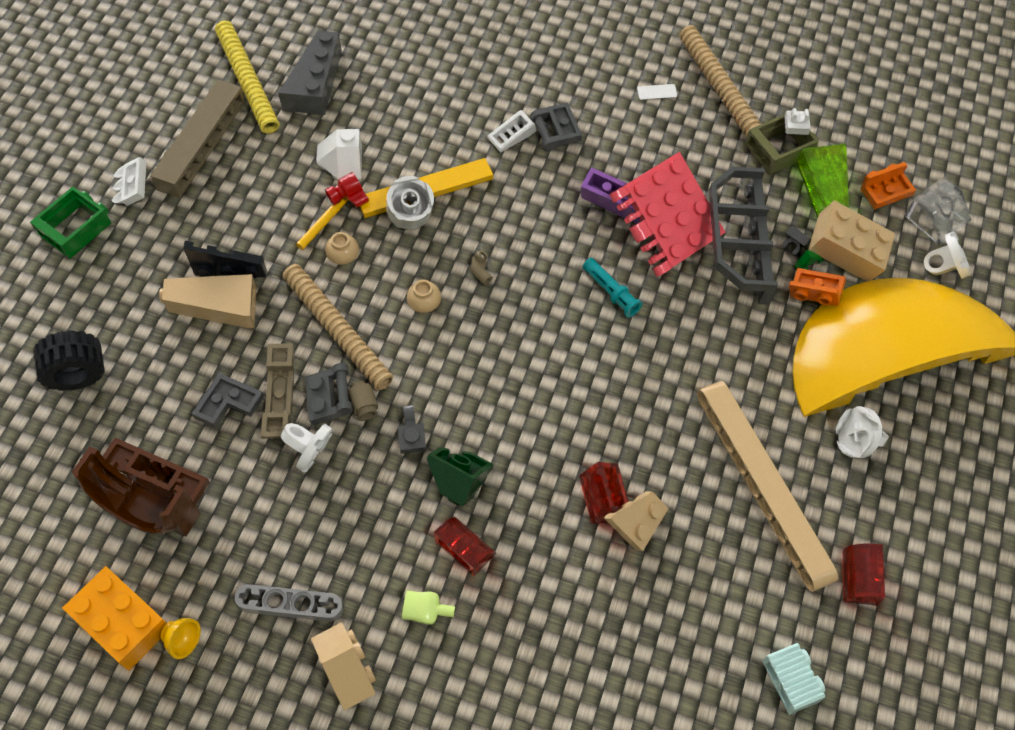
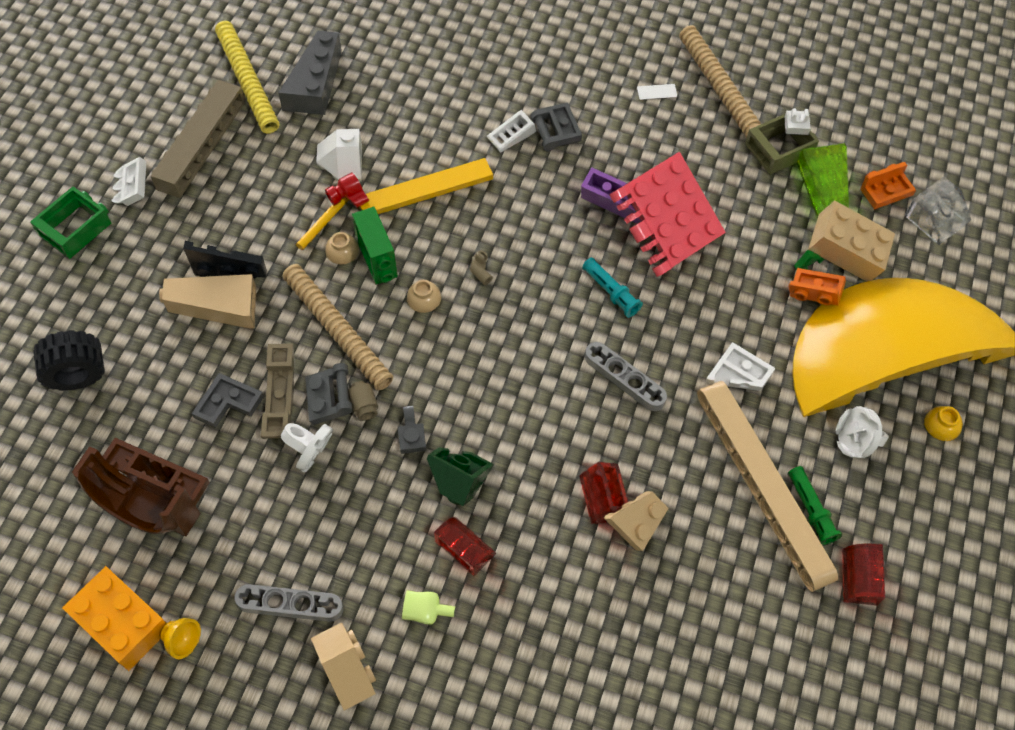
(375, 245): none -> green window
(418, 193): white brick -> none
(628, 372): none -> light grey beam
(741, 370): none -> white wing
(758, 246): dark grey plate -> none
(794, 678): light aqua brick -> none
(798, 238): dark grey tile -> none
(818, 515): none -> green pin
(943, 423): none -> yellow piece
(952, 256): white tile -> none

